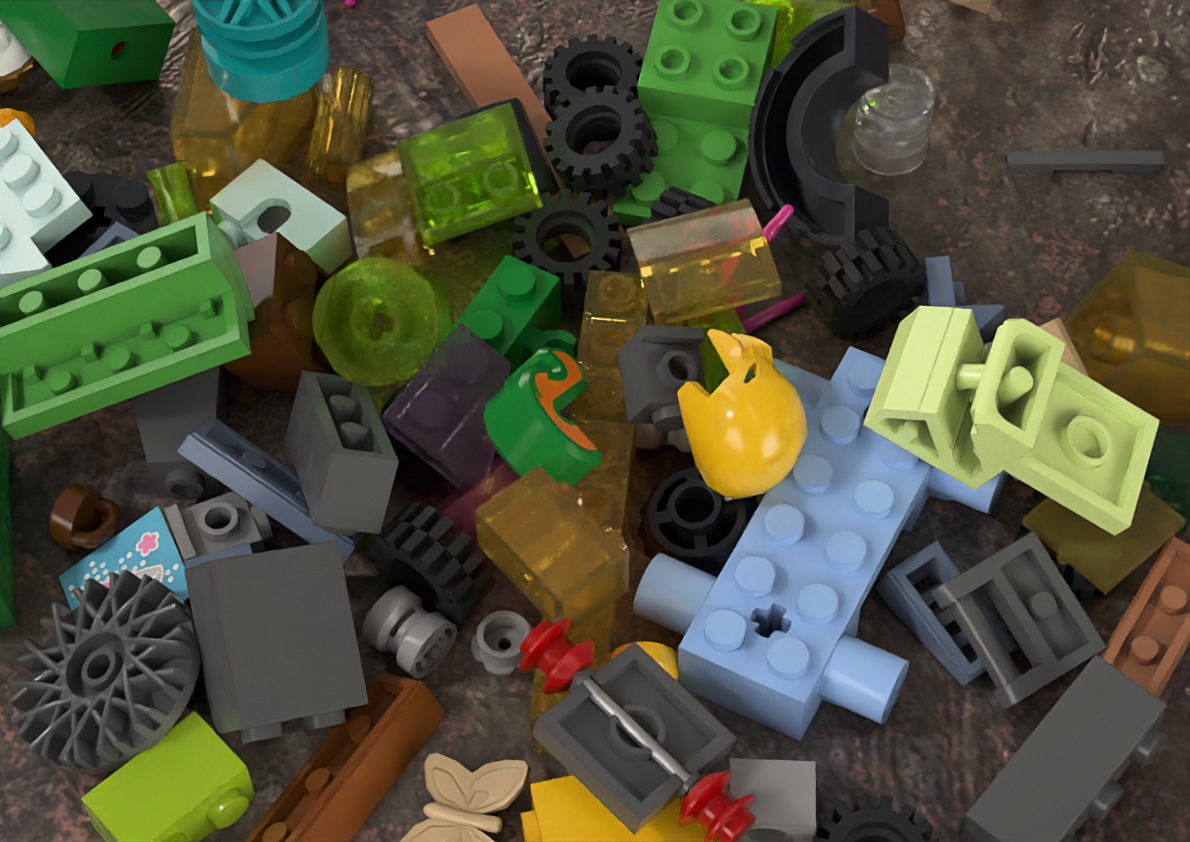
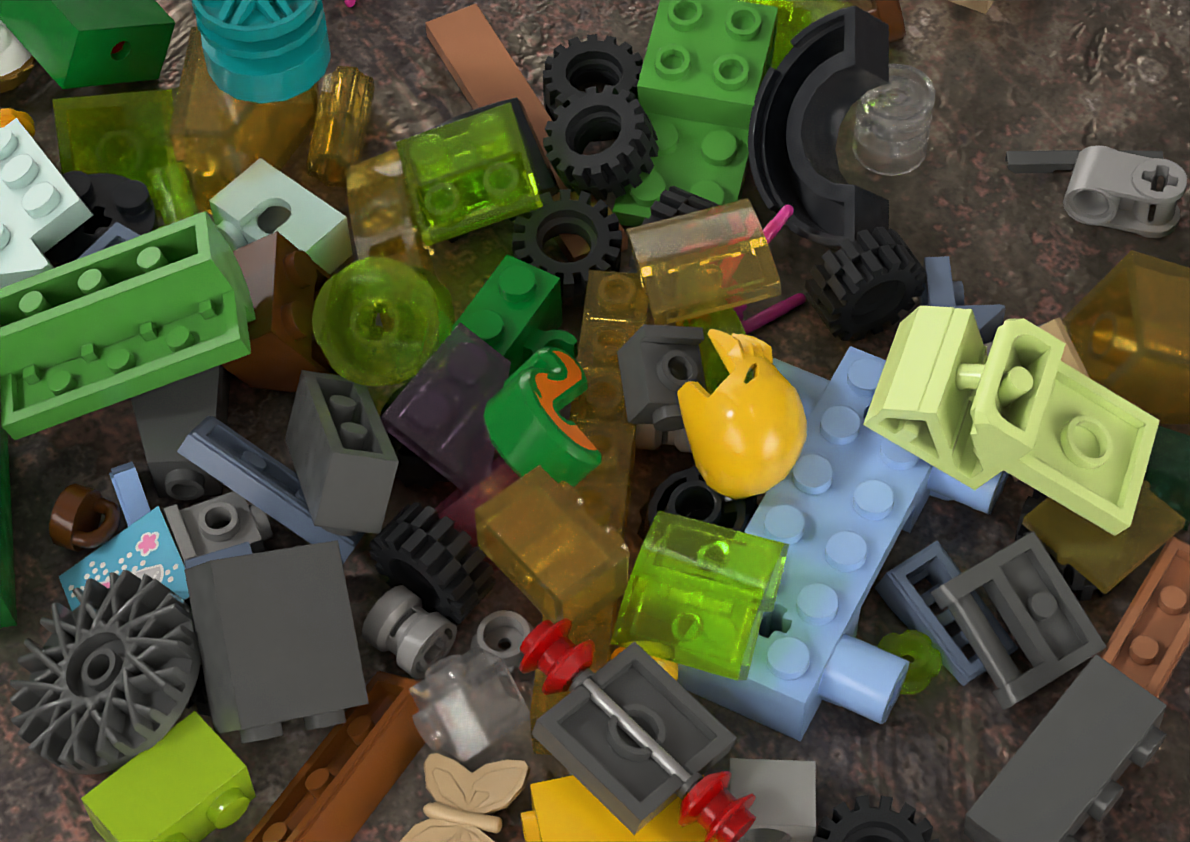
(117, 133): none -> clear neon green slope
(129, 492): none -> light blue tile
(467, 703): none -> clear brick
(700, 594): none -> clear neon green slope
(927, 659): none -> clear neon green plate
(1118, 189): none -> light grey piece

